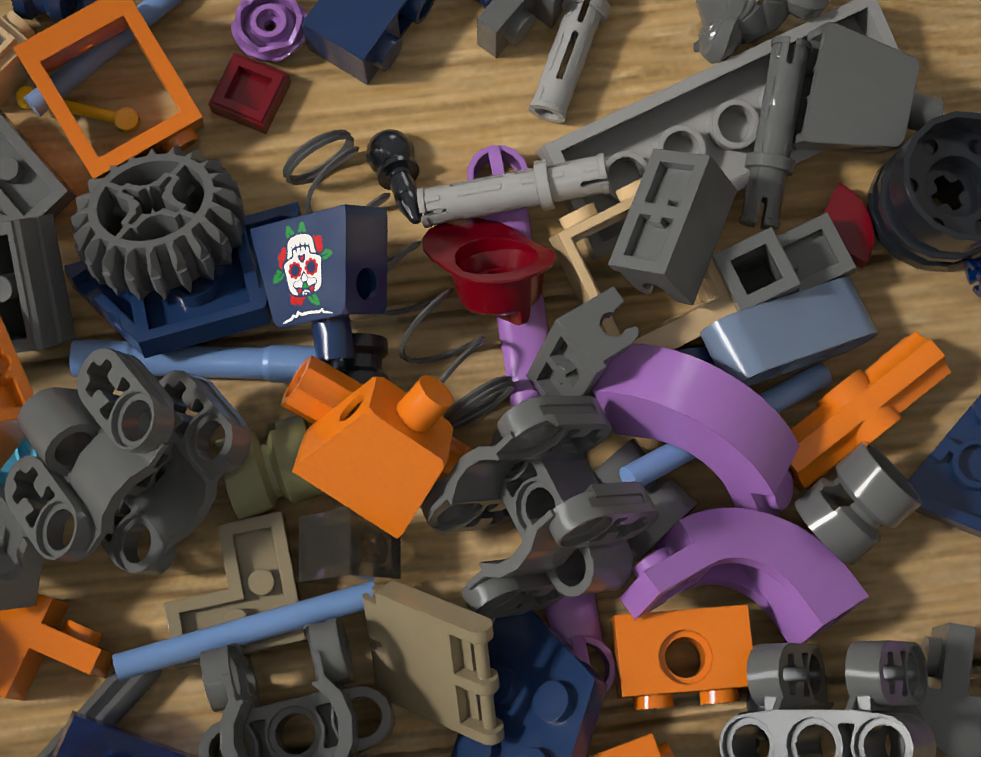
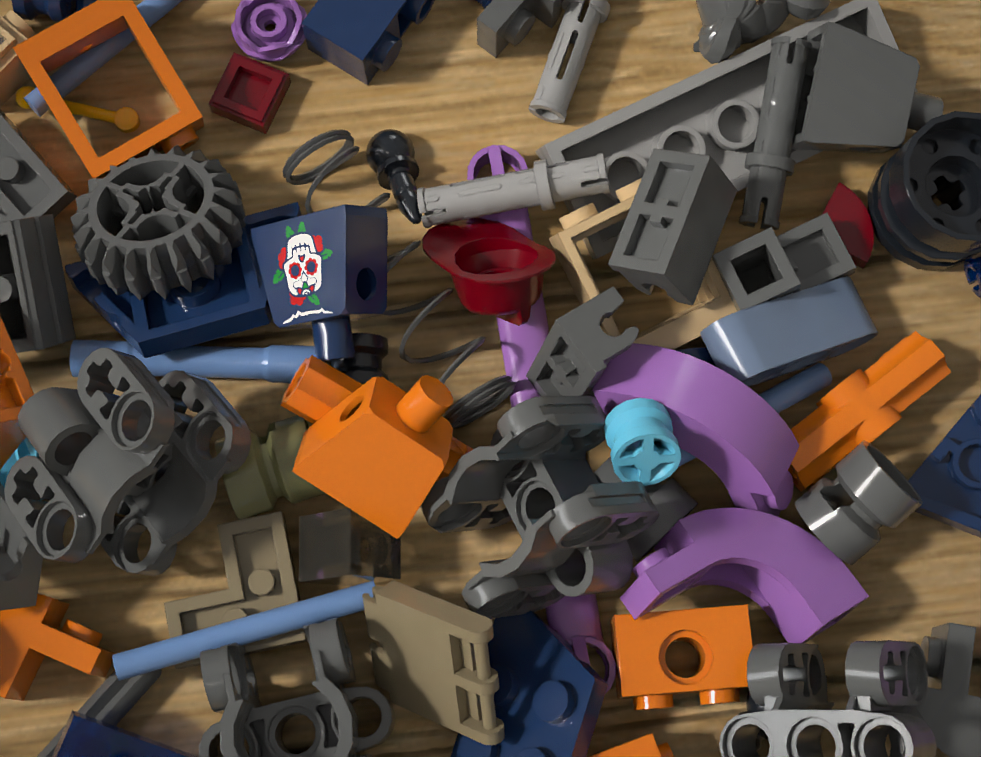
(642, 441): none -> medium azure wheel

